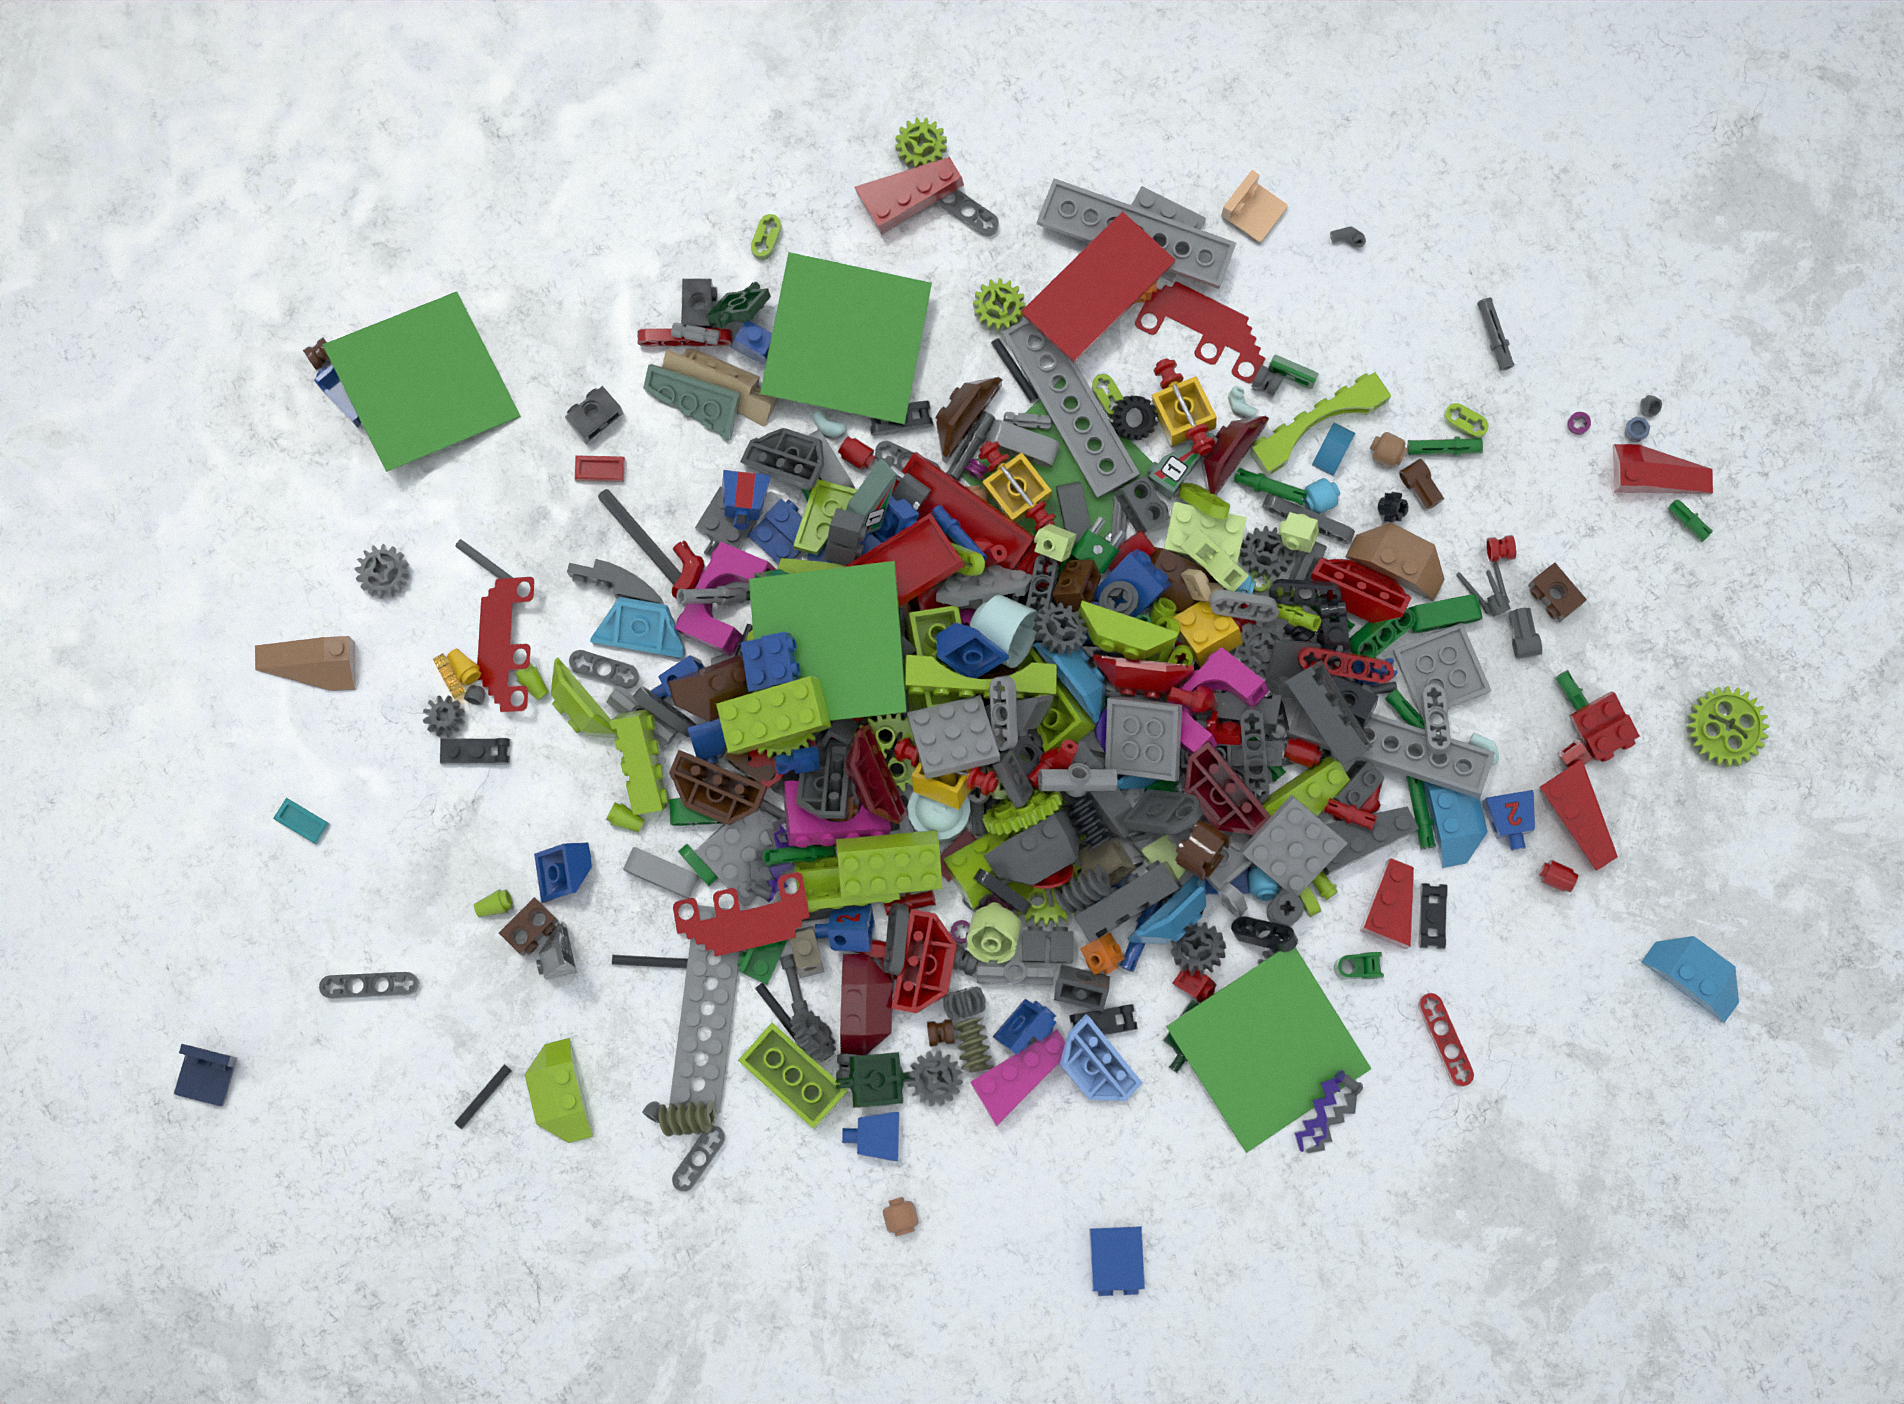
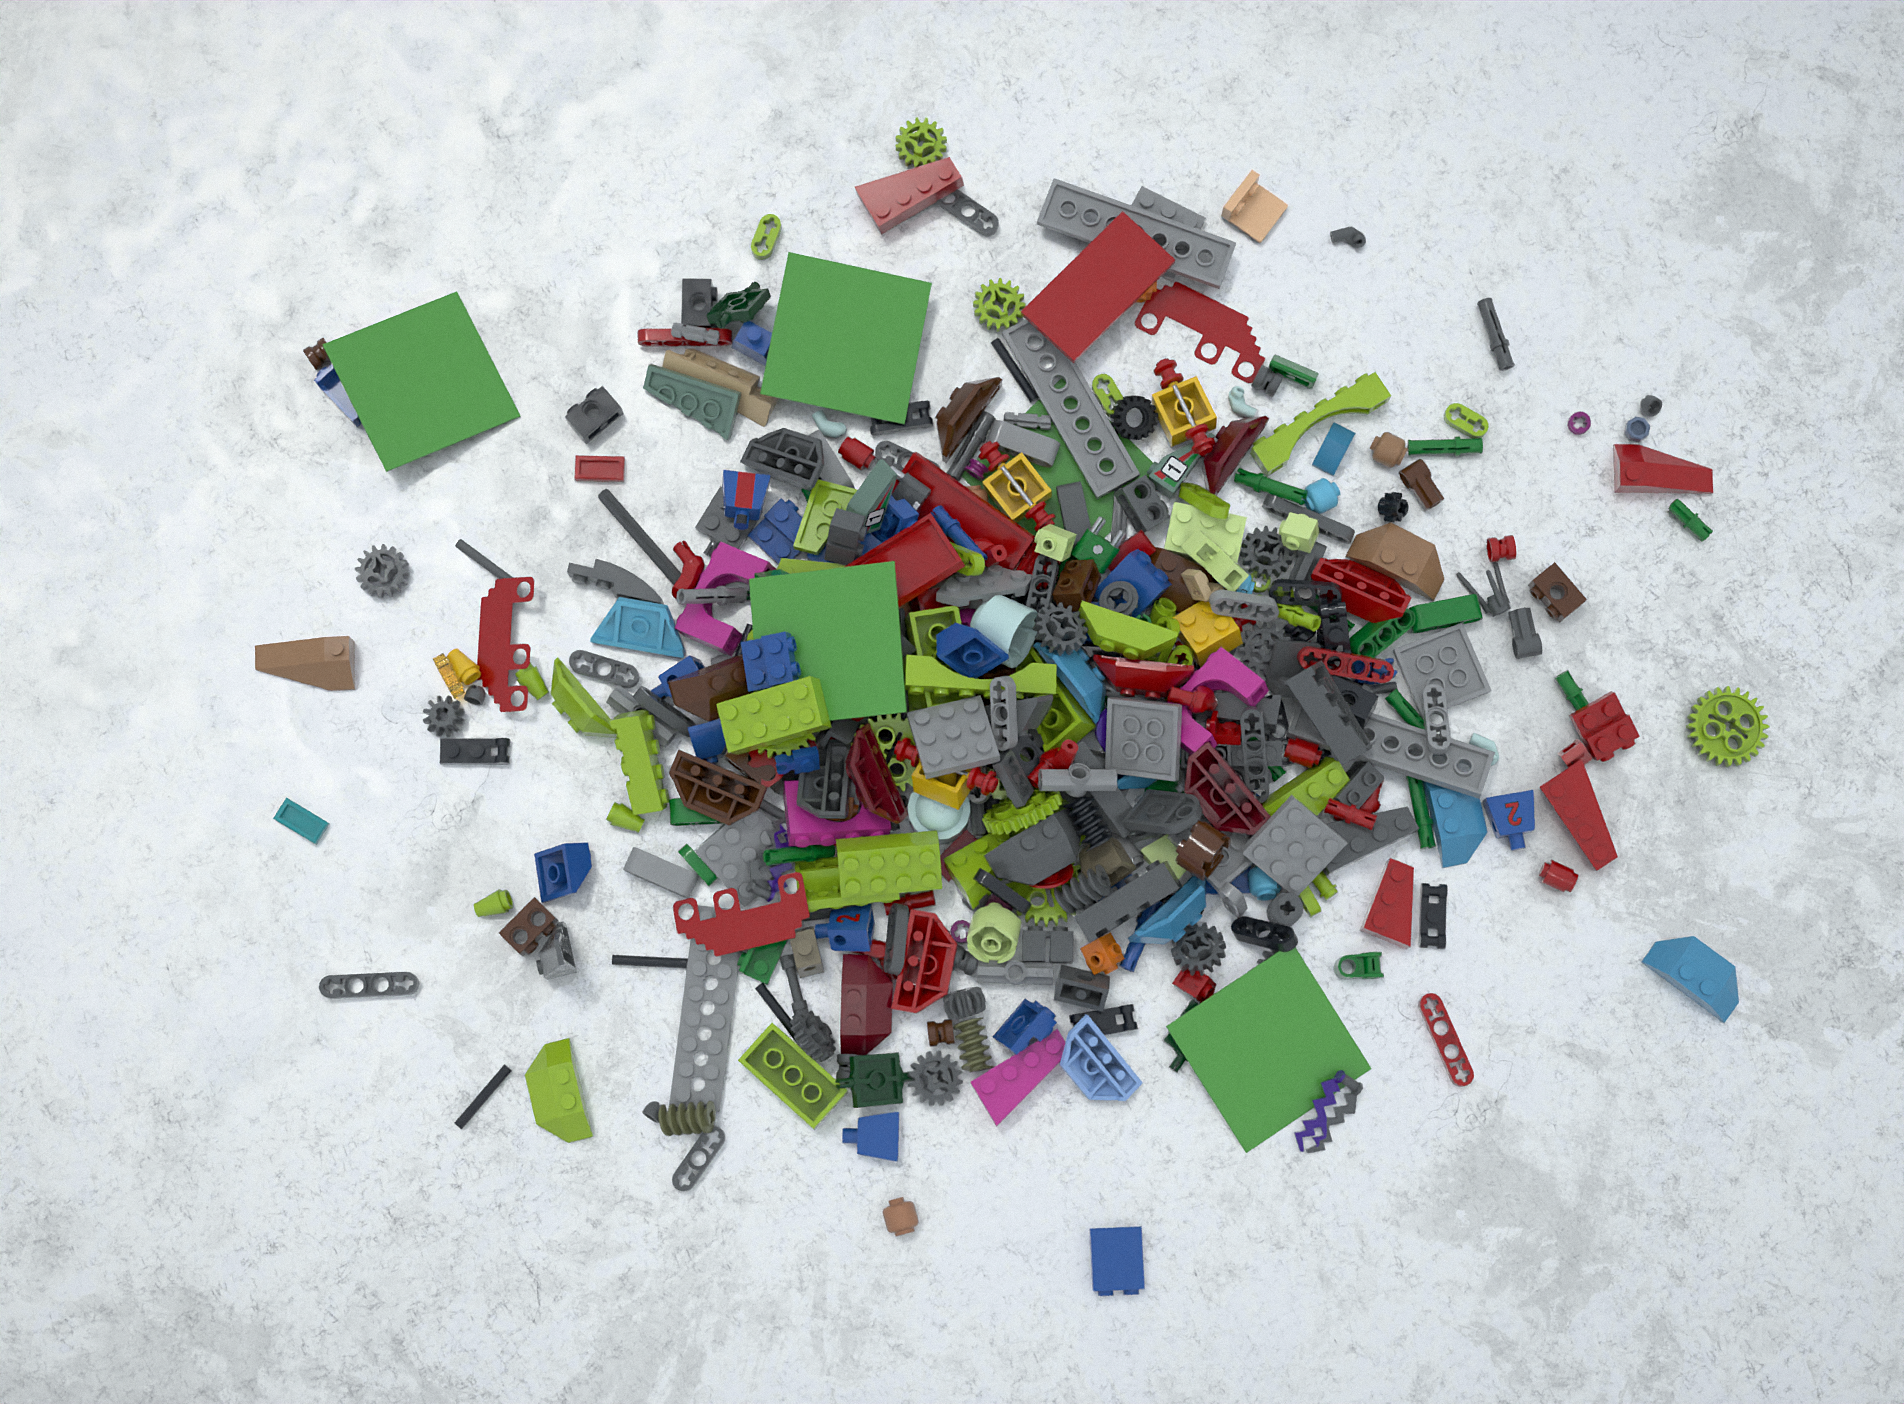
(204, 1075): dark blue bracket -> none

